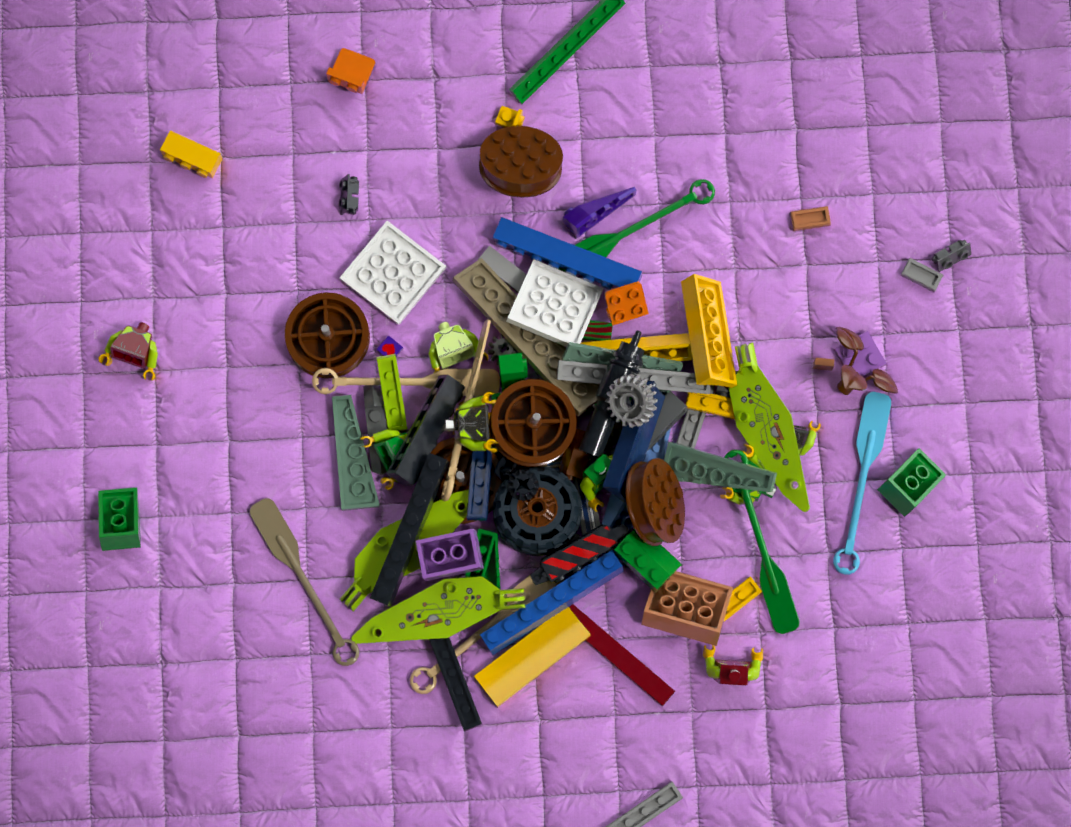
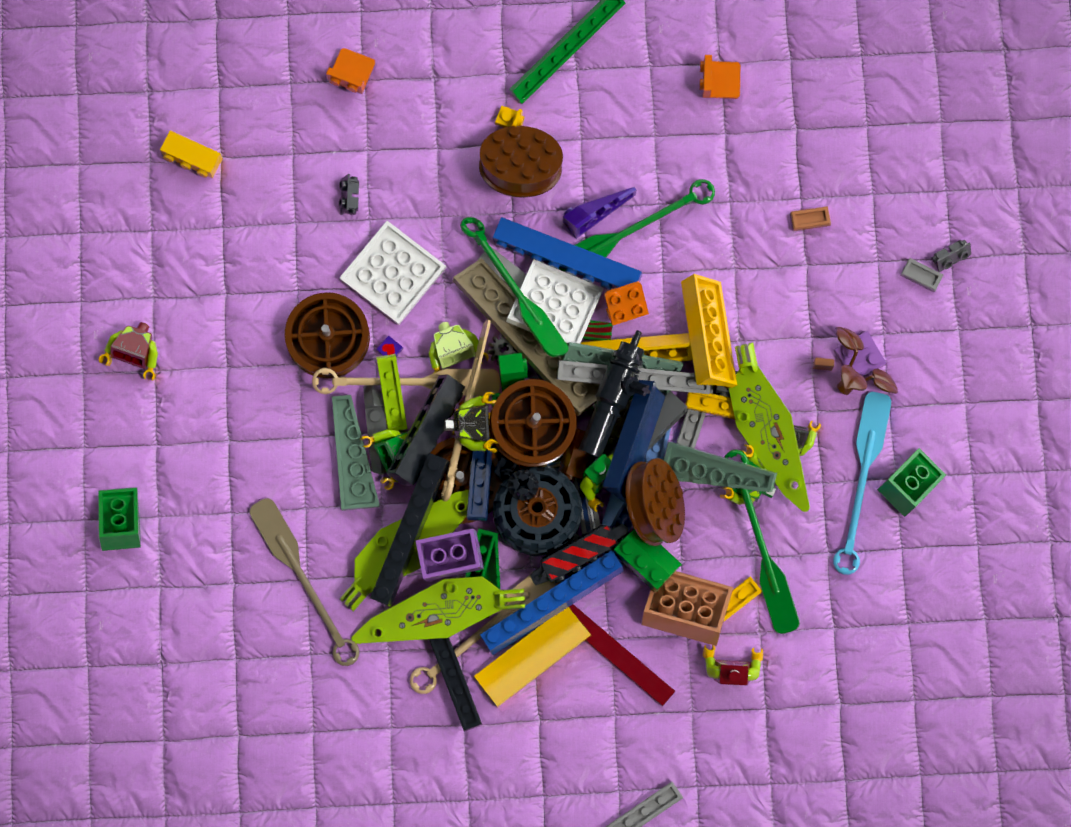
(532, 315): none -> green piece
(643, 399): light grey gear -> none
(720, 79): none -> orange bracket

